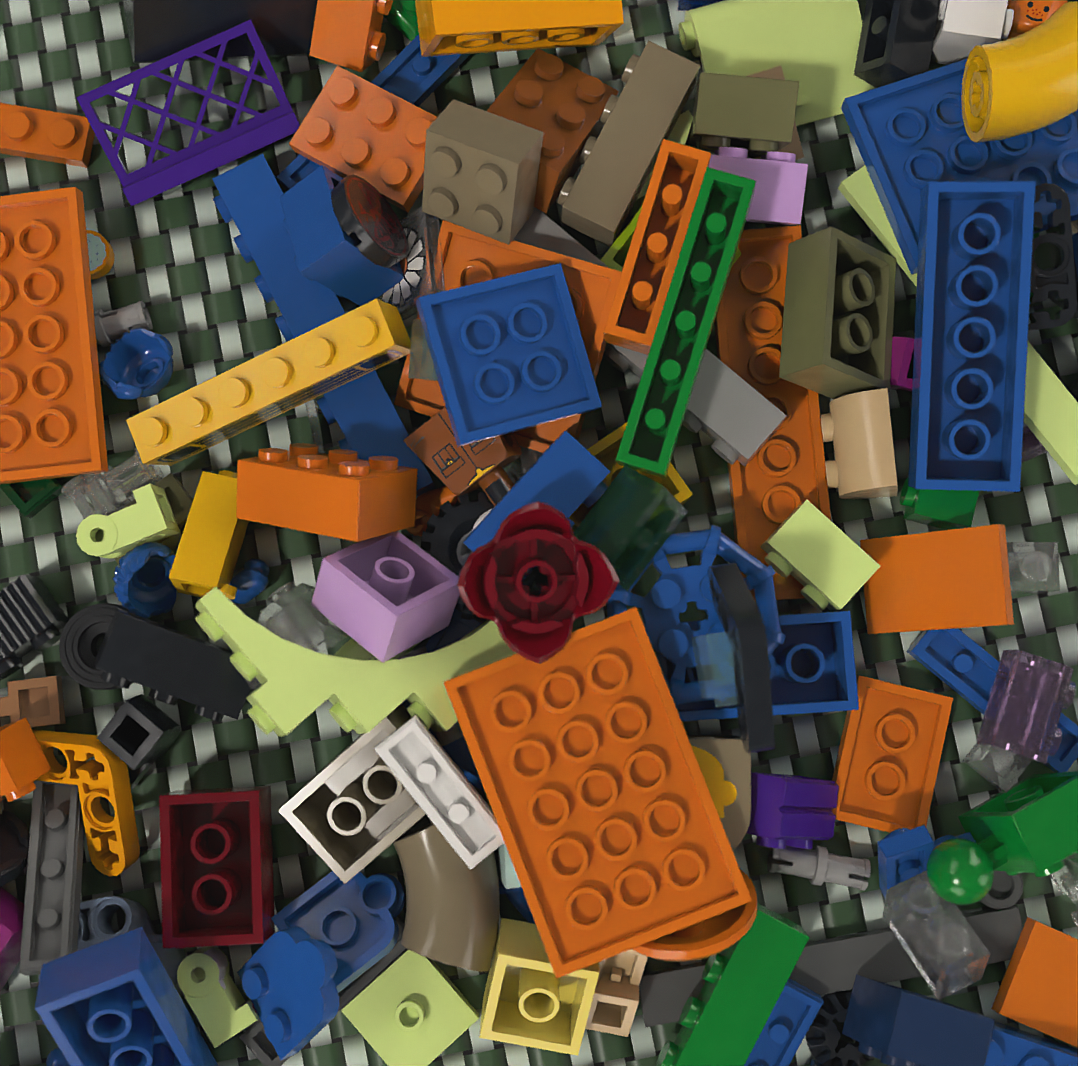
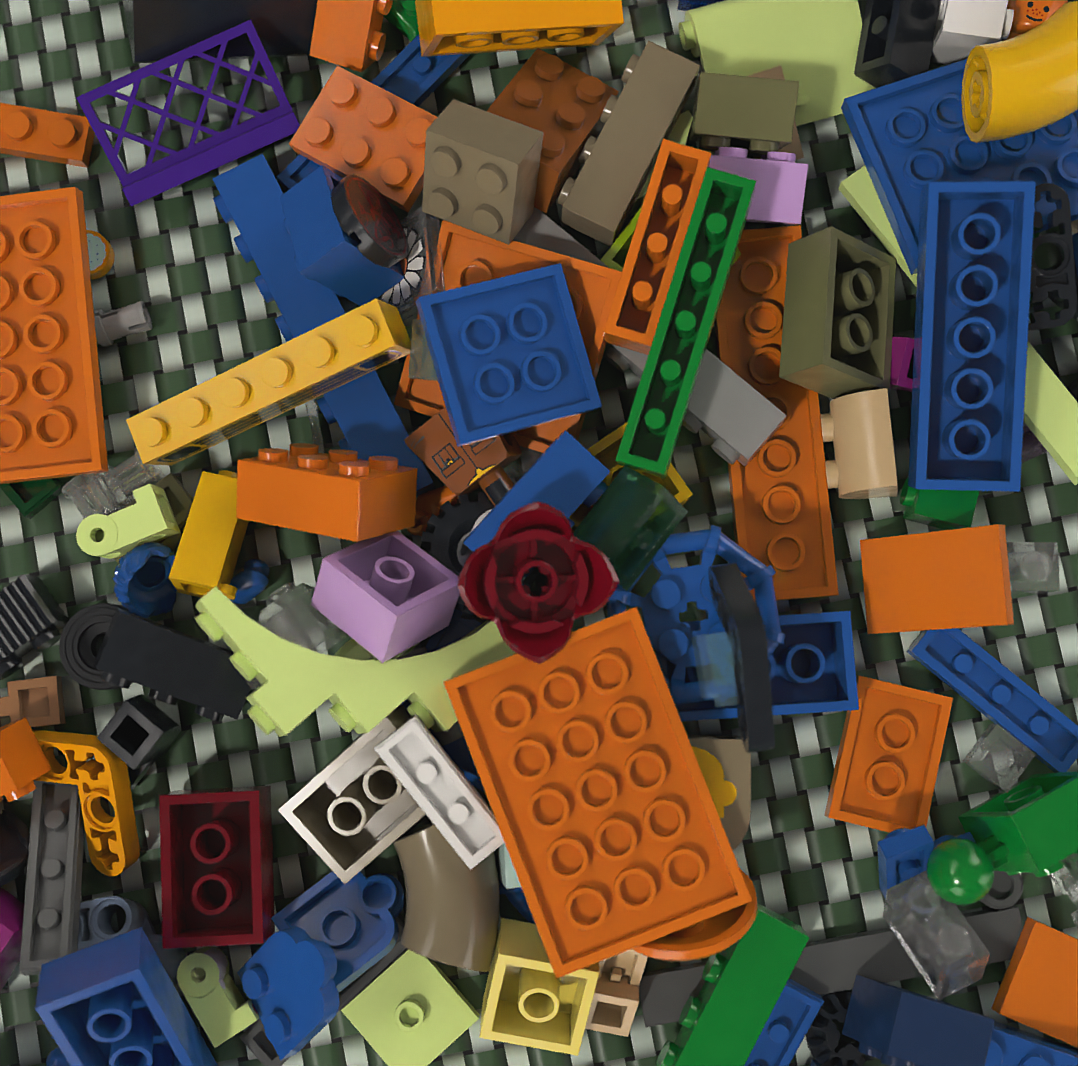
(138, 364): blue hair -> none
(791, 810): dark purple brick -> none
(818, 558): yellowish green brick -> none
(820, 866): light grey pin -> none
(1027, 706): clear purple brick -> none

